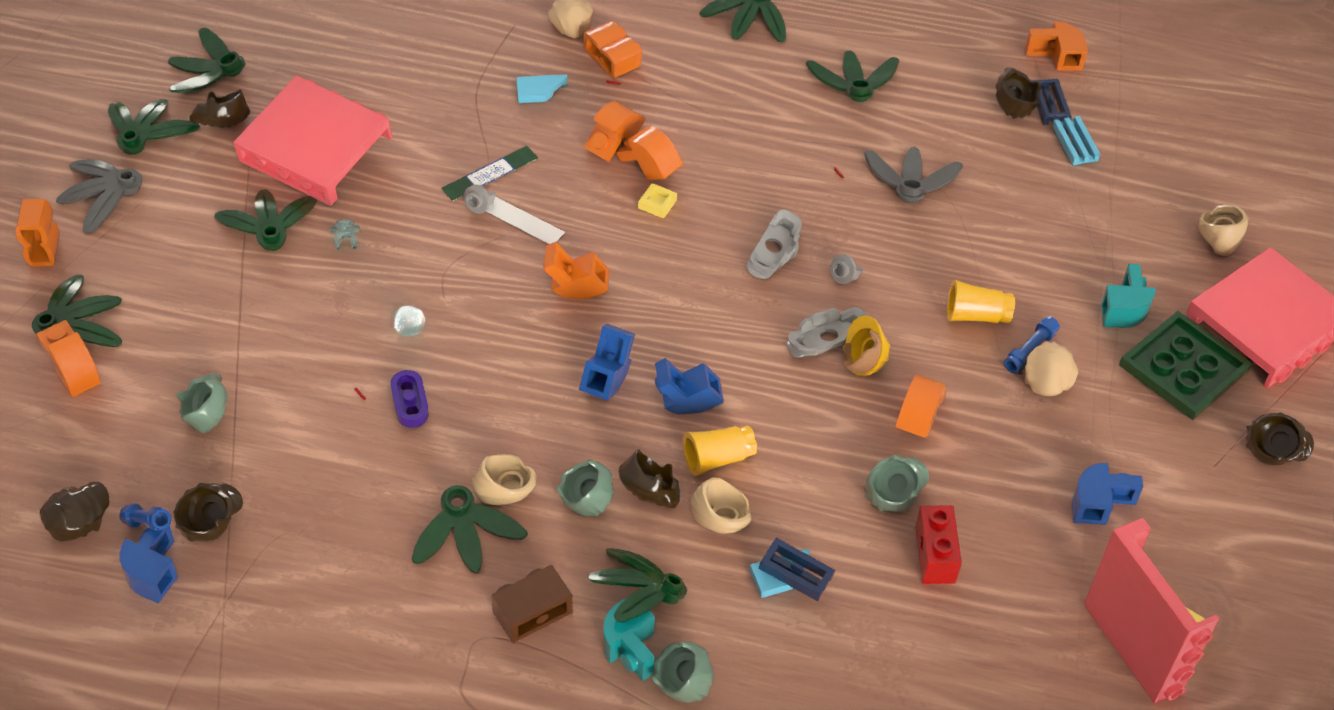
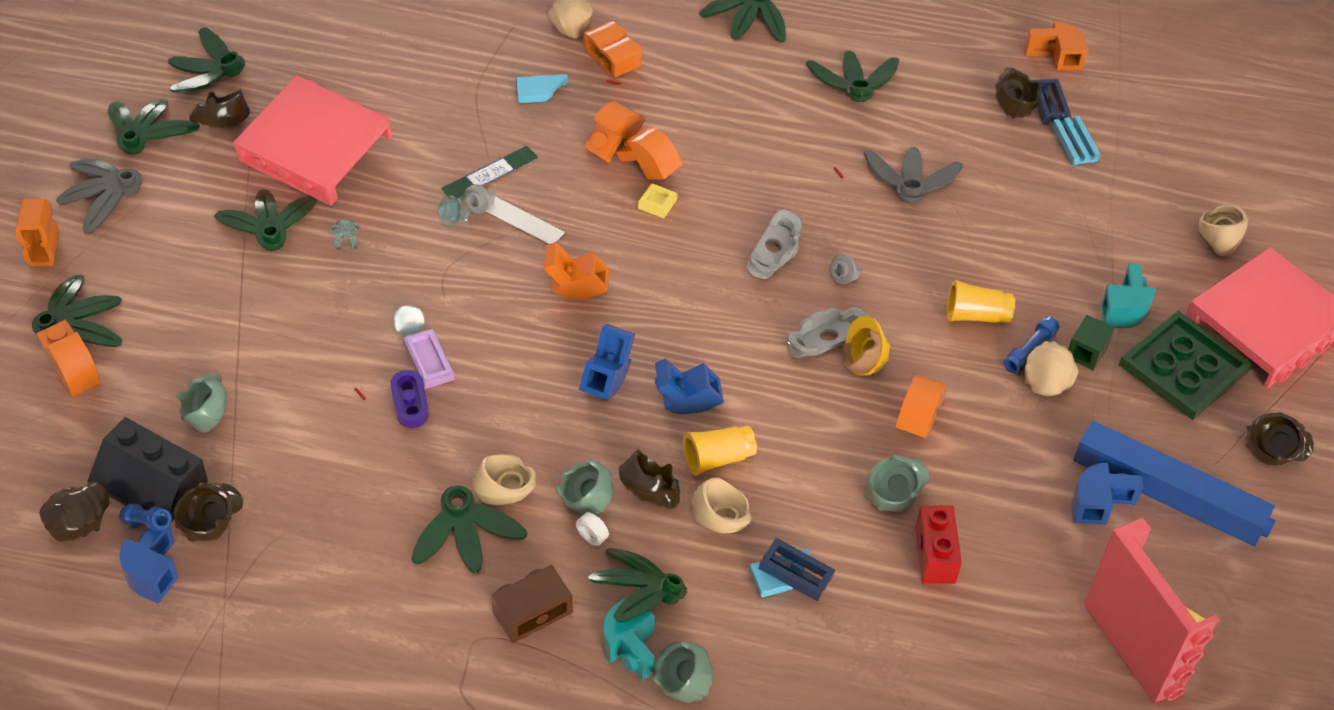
(145, 467): none -> black slope
(428, 358): none -> lavender tile
(451, 210): none -> clear light blue plate
(592, 529): none -> white tile
(1090, 342): none -> dark green brick
(1178, 484): none -> blue brick

